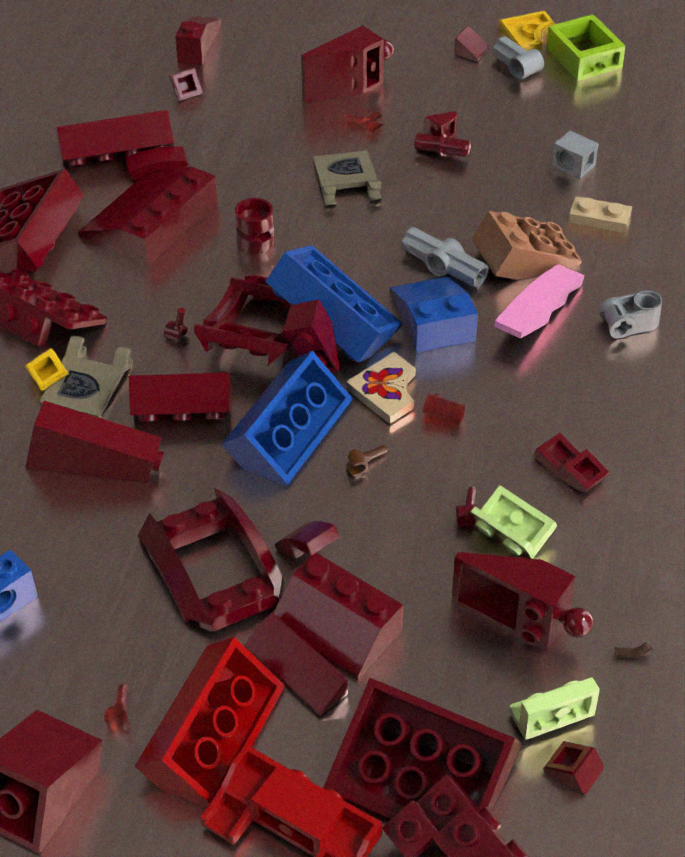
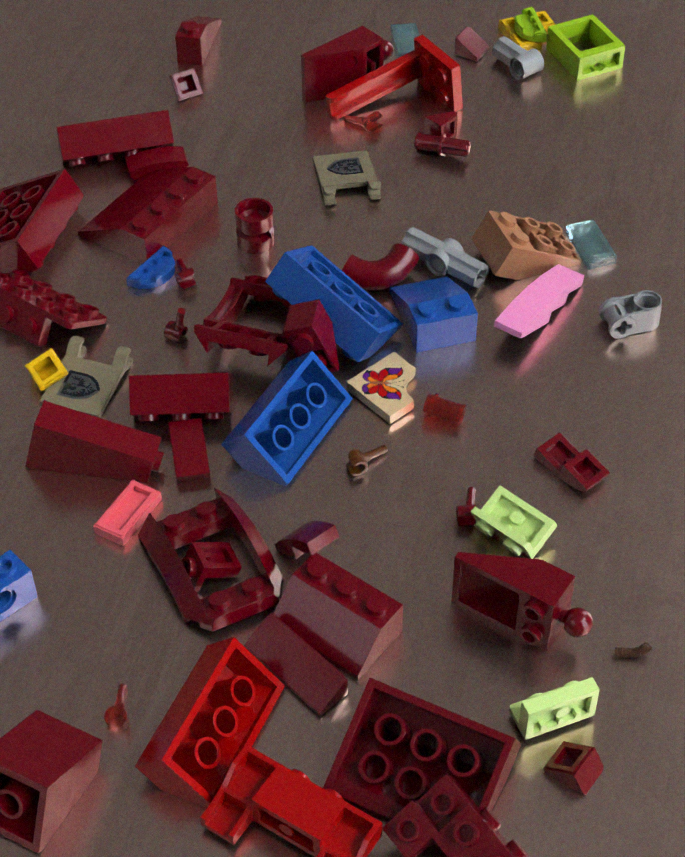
(127, 512): none -> coral tile
(154, 271): none -> blue tile
(184, 278): none -> dark red hand
(189, 450): none -> dark red slope
(210, 561): none -> dark red bracket
(383, 272): none -> dark red cylinder
(403, 37): none -> clear light blue tile
(426, 63): none -> red bracket
(529, 26): none -> lime tile
(574, 154): light grey brick -> none
(591, 244): none -> clear light blue tile
(600, 214): tan plate -> none

